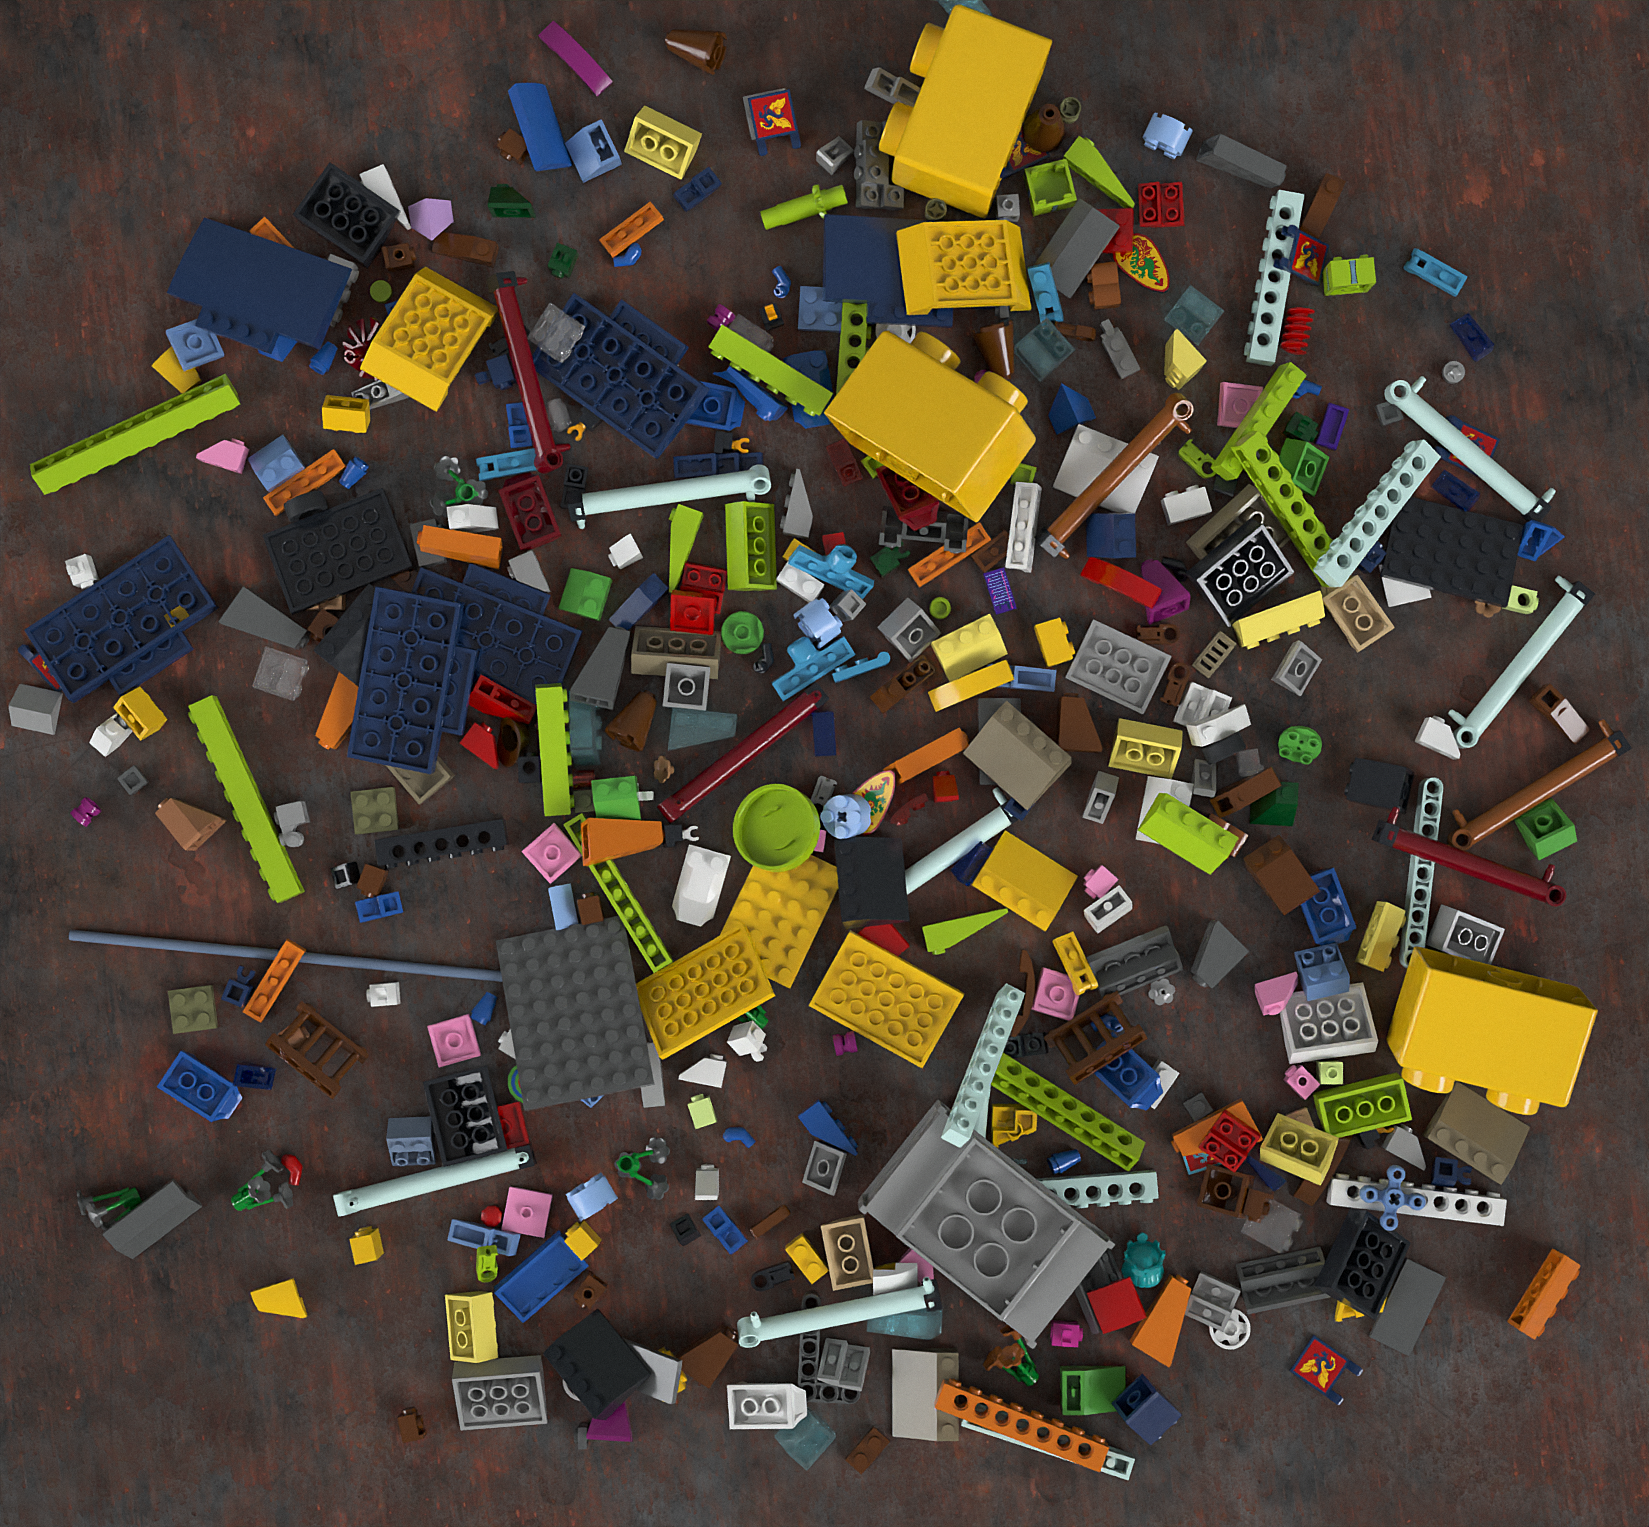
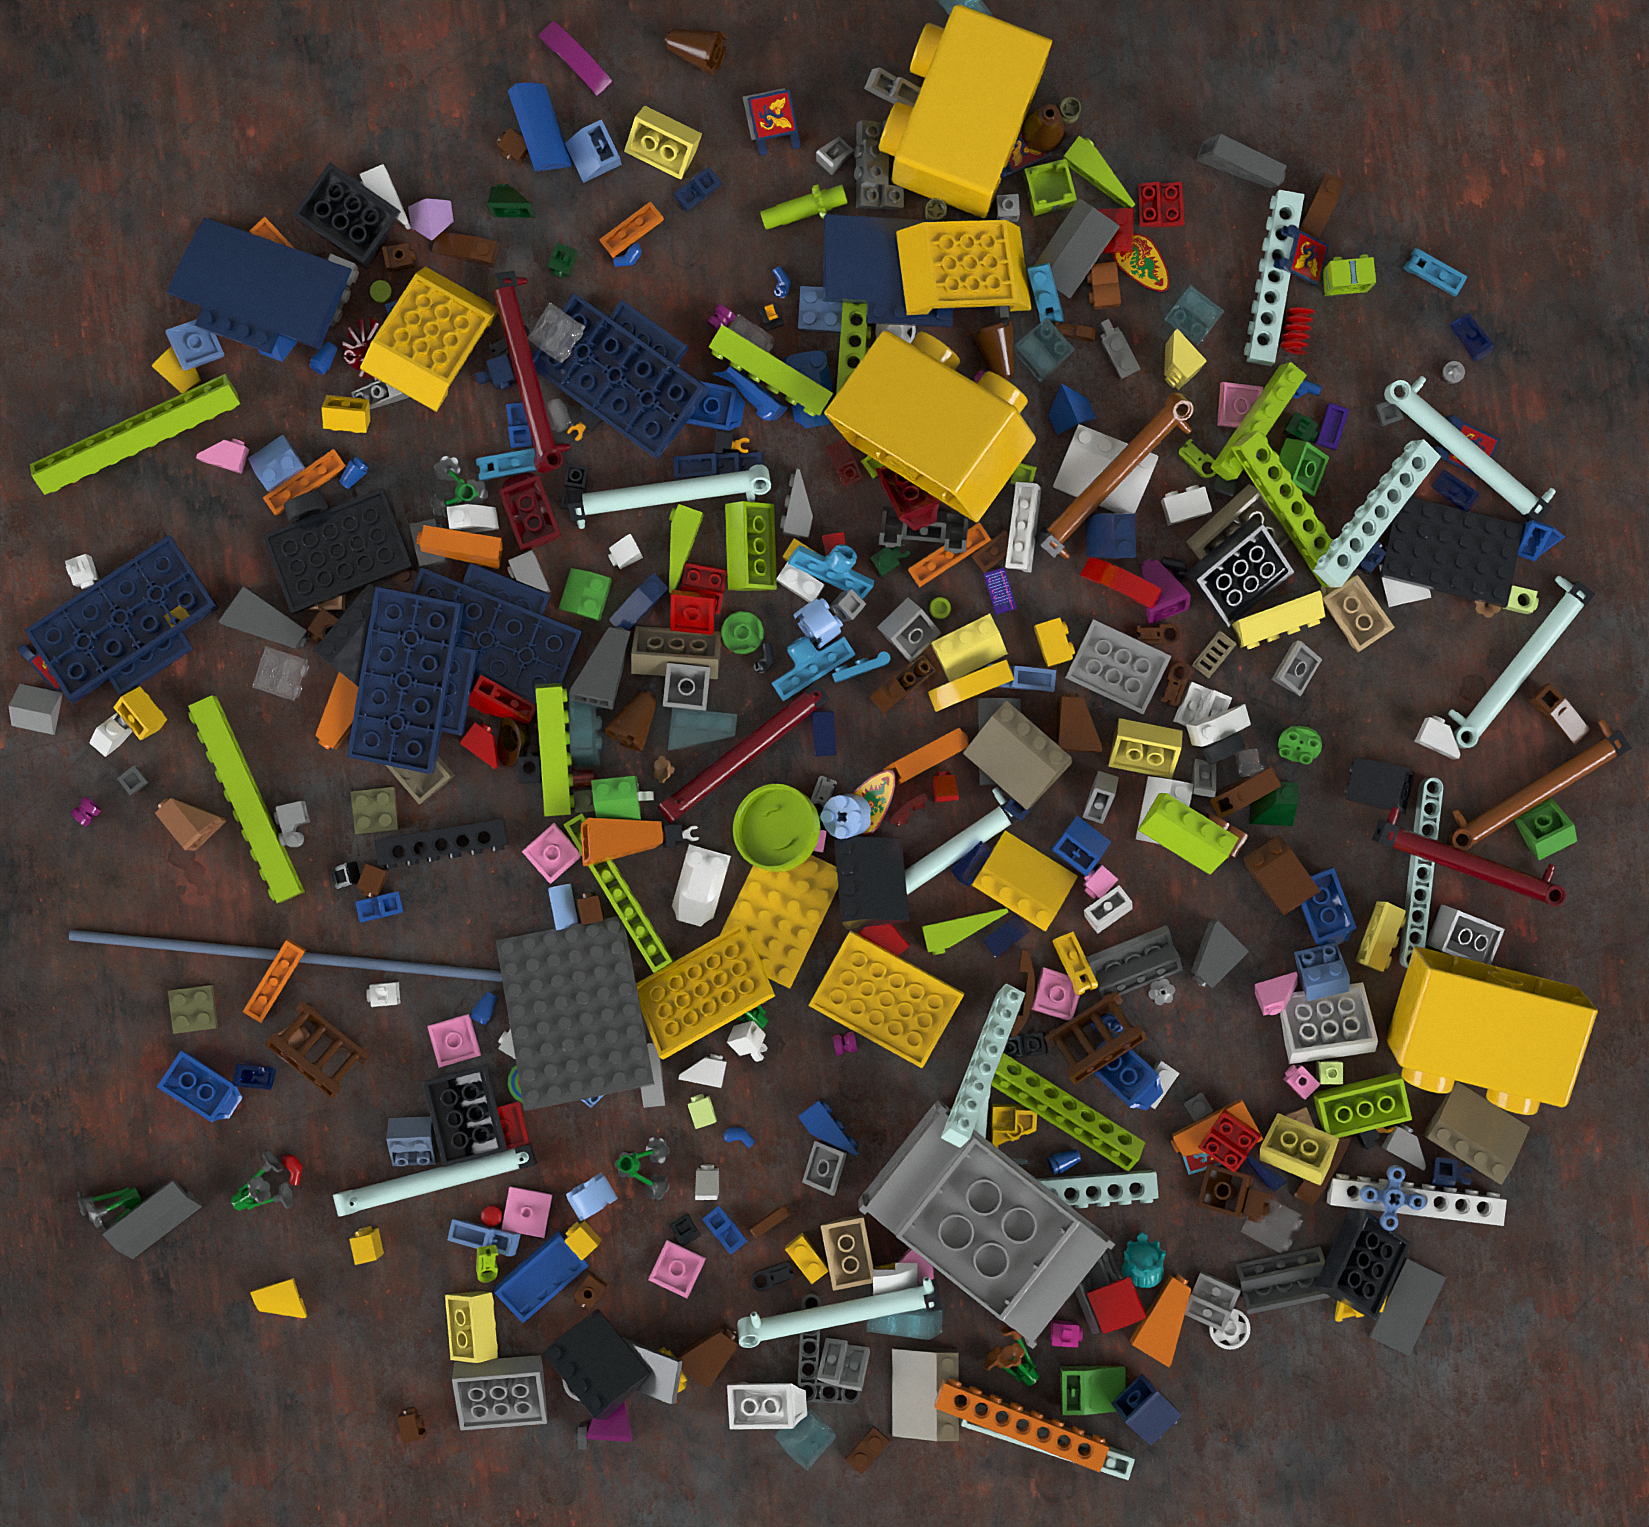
(238, 990): dark blue brick -> none
(677, 1269): none -> bright pink plate
(1005, 935): none -> clear blue slope
(1081, 846): none -> blue slope
(1167, 135): light blue brick -> none
(1322, 1366): flag -> none
(1544, 1293): orange slope -> none

